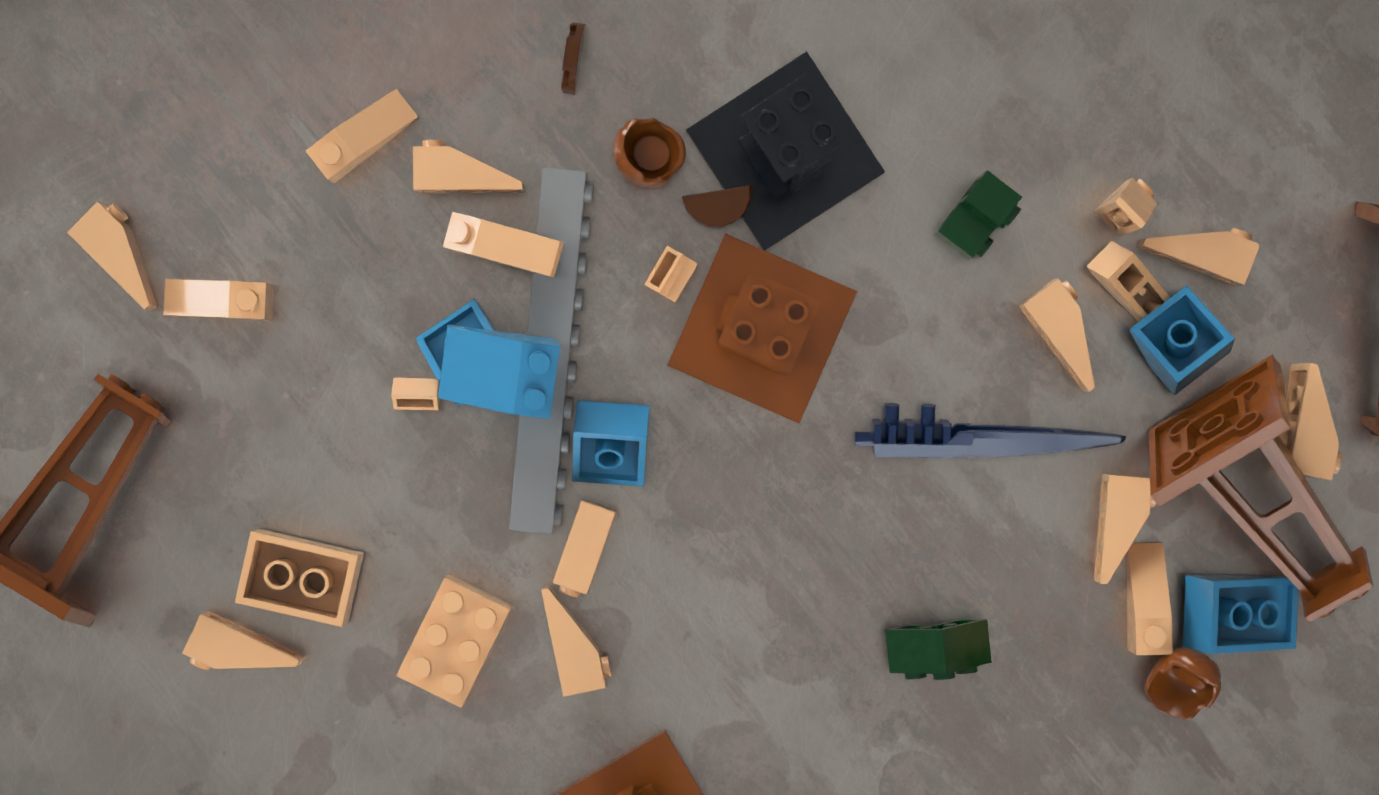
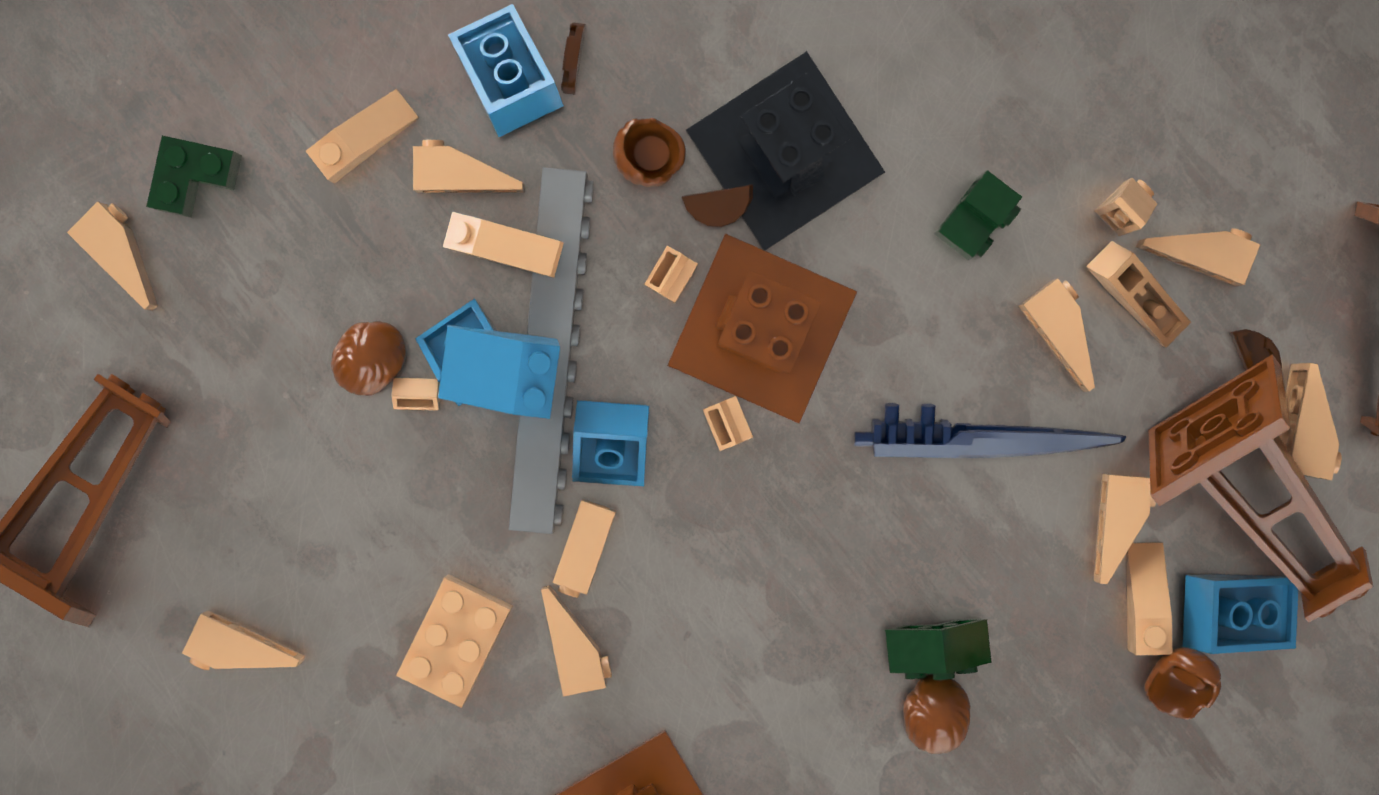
(180, 170): none -> dark green brick
(219, 299): light nougat slope -> none
(299, 577): light nougat brick -> none
(368, 357): none -> dark orange piece
(506, 70): none -> dark azure slope
(727, 423): none -> light nougat piece
(937, 715): none -> dark orange piece
(1181, 340): dark azure slope -> none
(1253, 347): none -> reddish brown tile

